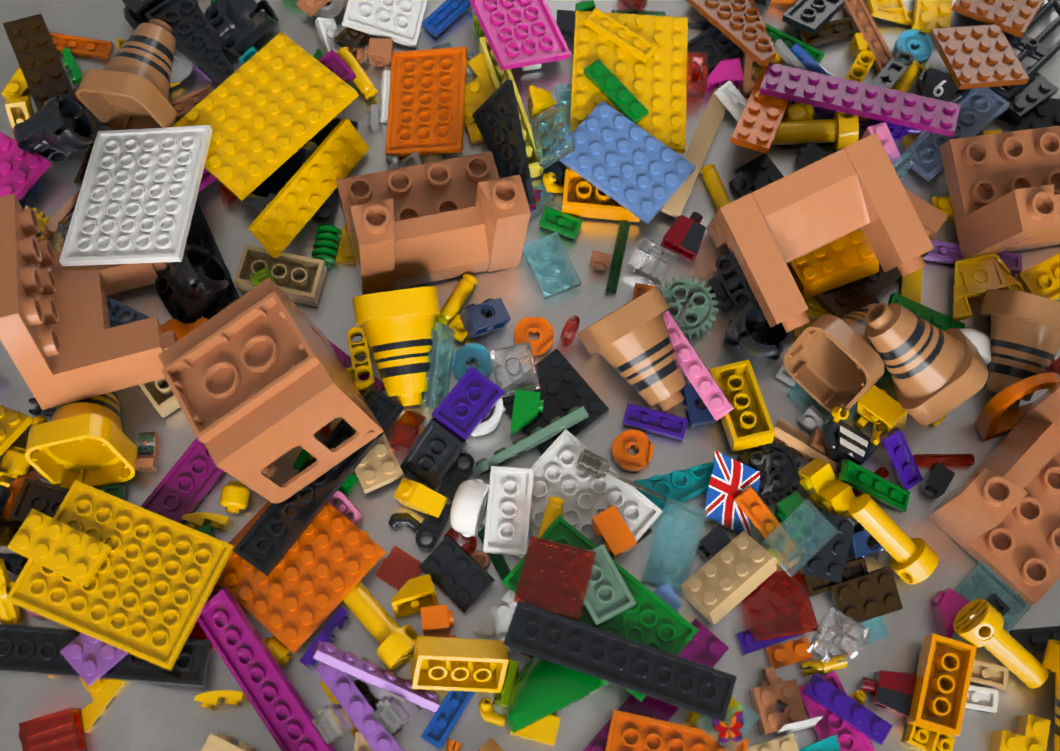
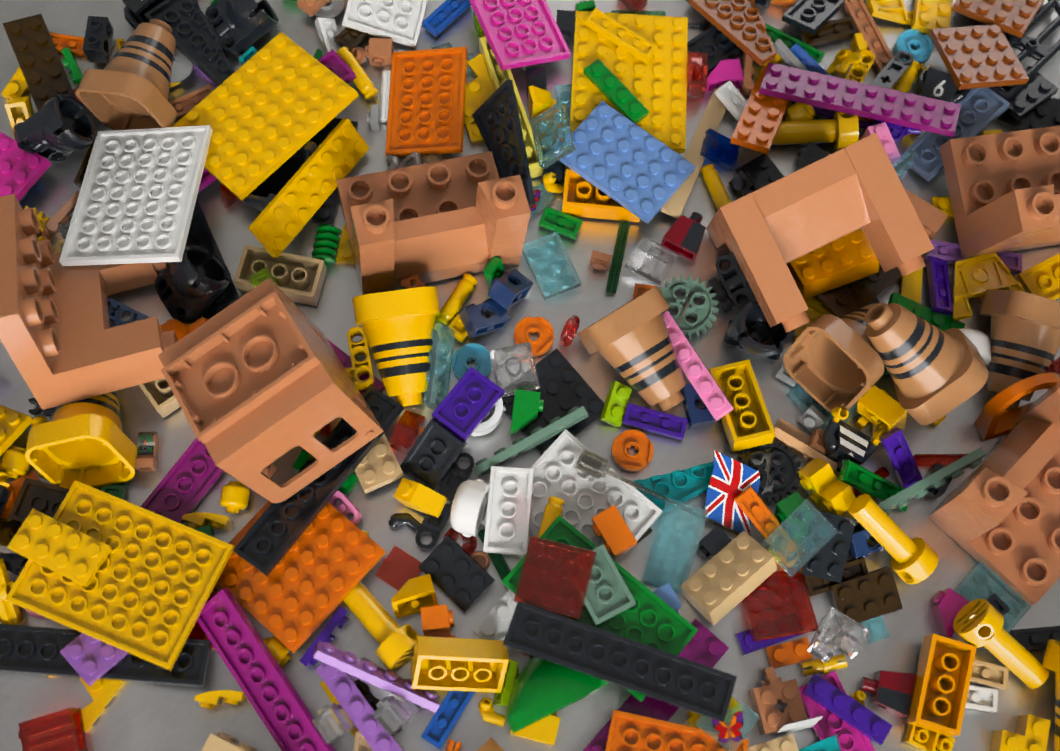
(98, 39): none -> black brick
(413, 279): none -> orange plate
(493, 269): none -> green plate
(510, 288): none -> dark blue brick
(536, 77): none -> black brick
(615, 404): none -> lime plate
(720, 150): none -> clear blue plate
(843, 60): none -> yellow plate
(934, 480): none -> sand green plate
(939, 285): none -> dark purple plate

